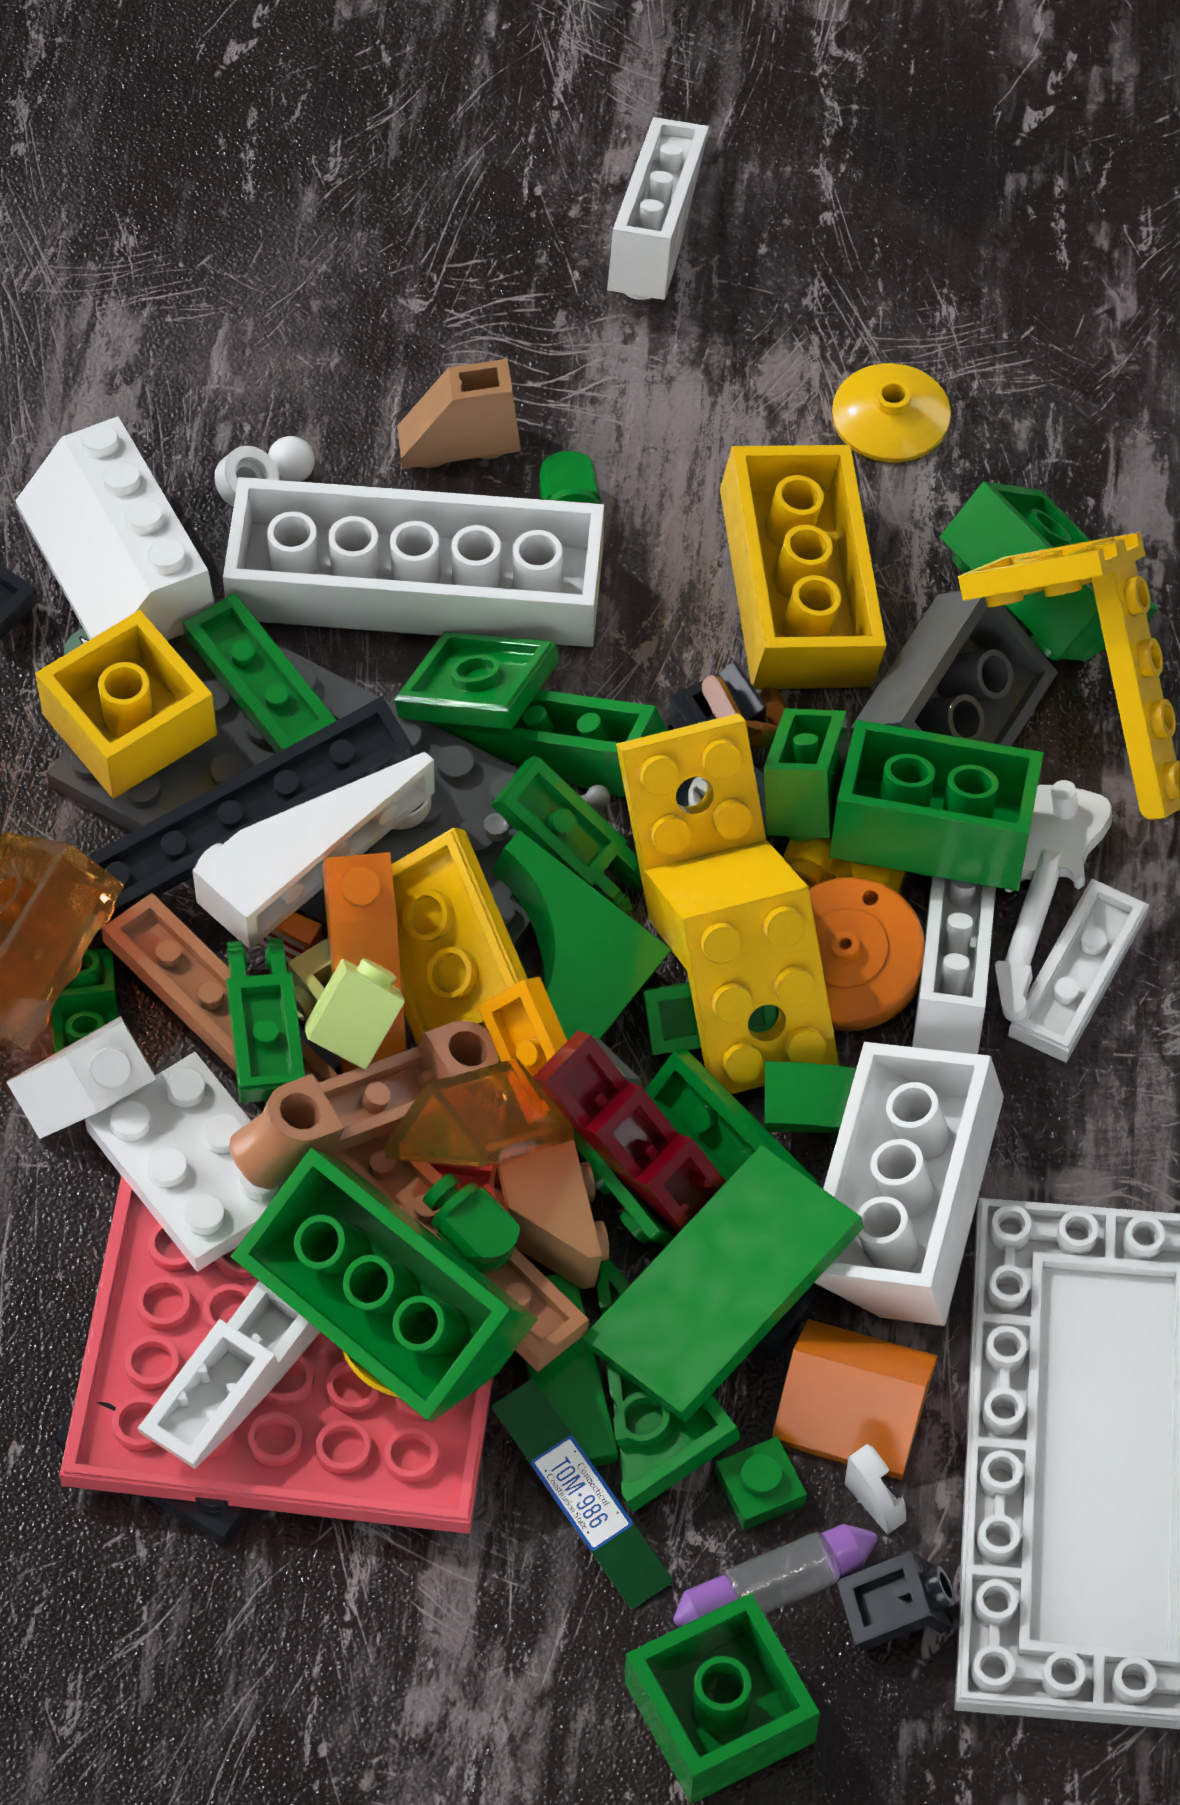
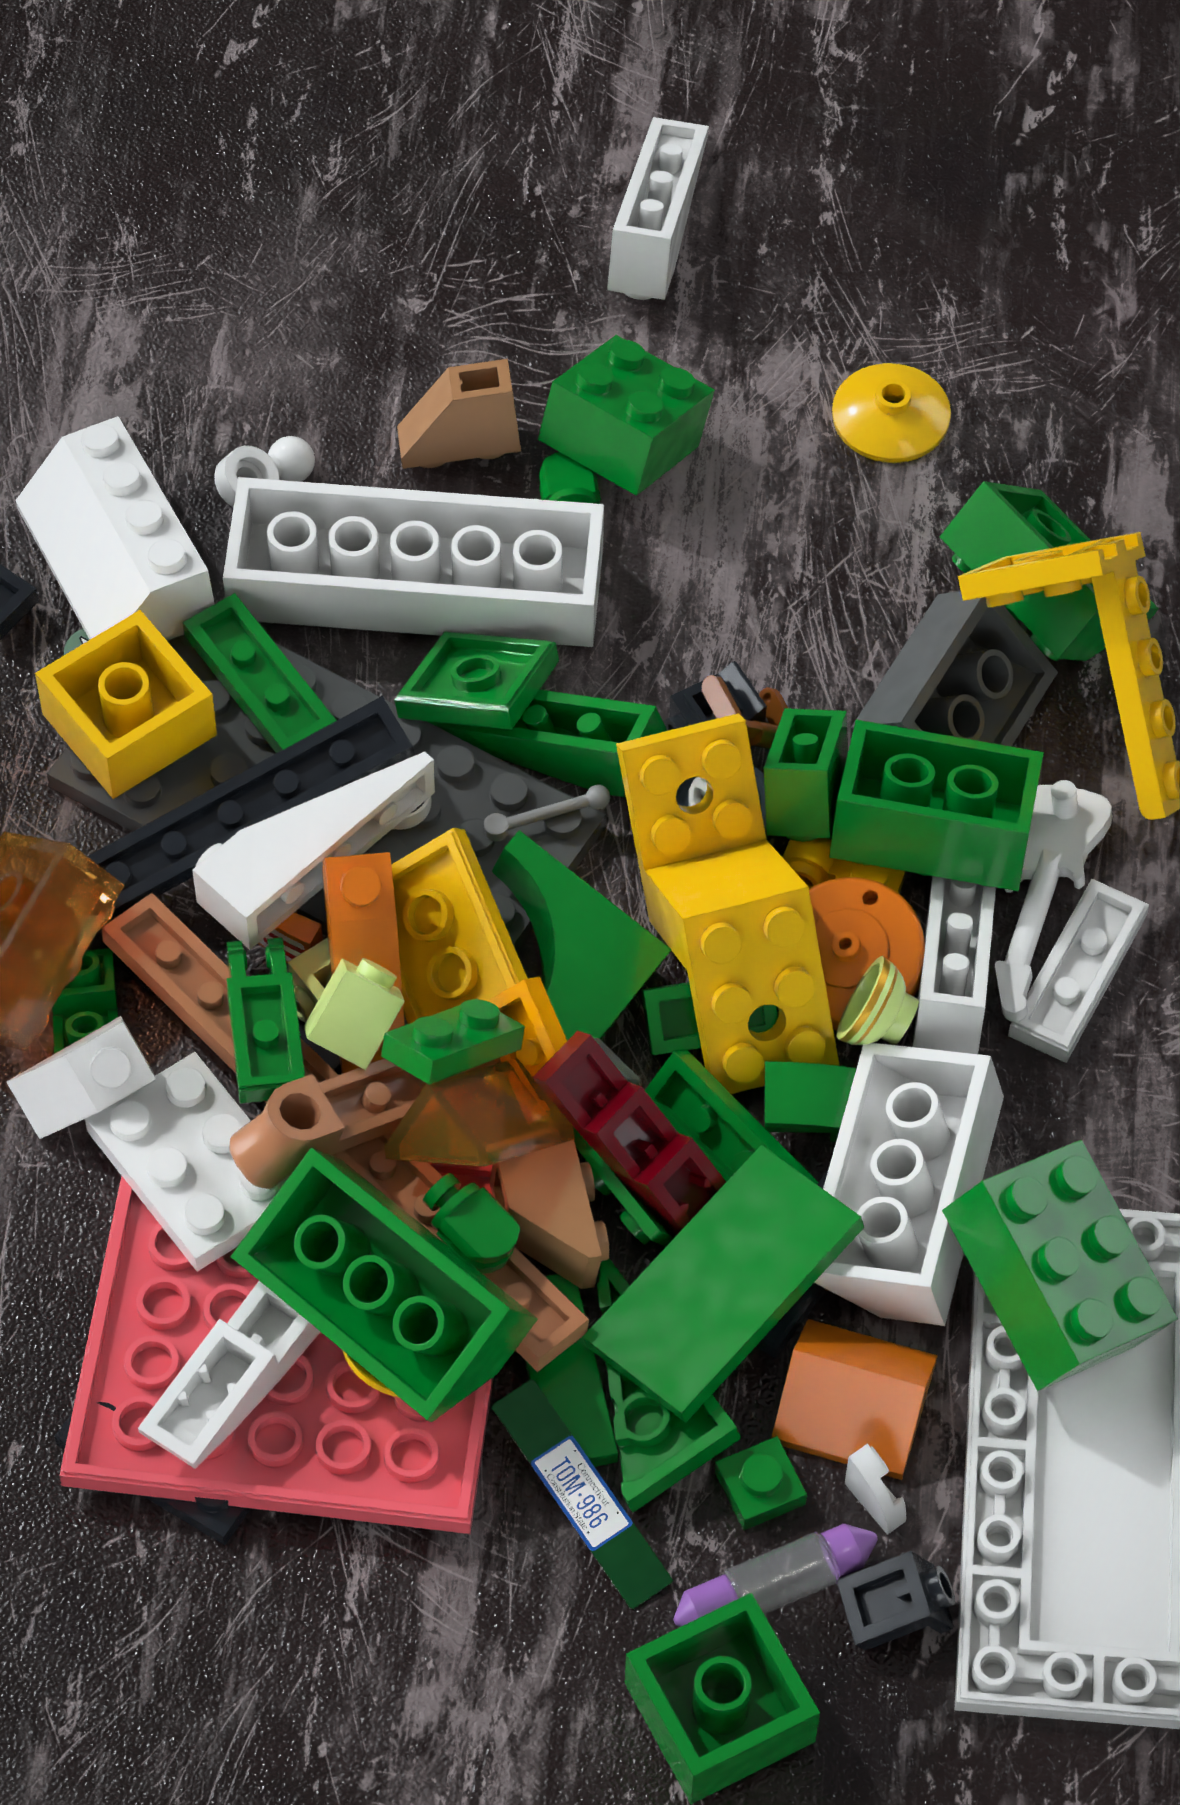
(453, 1041): none -> green plate
(569, 830): green hinge -> none
(626, 414): none -> green brick
(802, 567): yellow brick -> none
(878, 1007): none -> yellowish green piece
(1059, 1264): none -> green brick

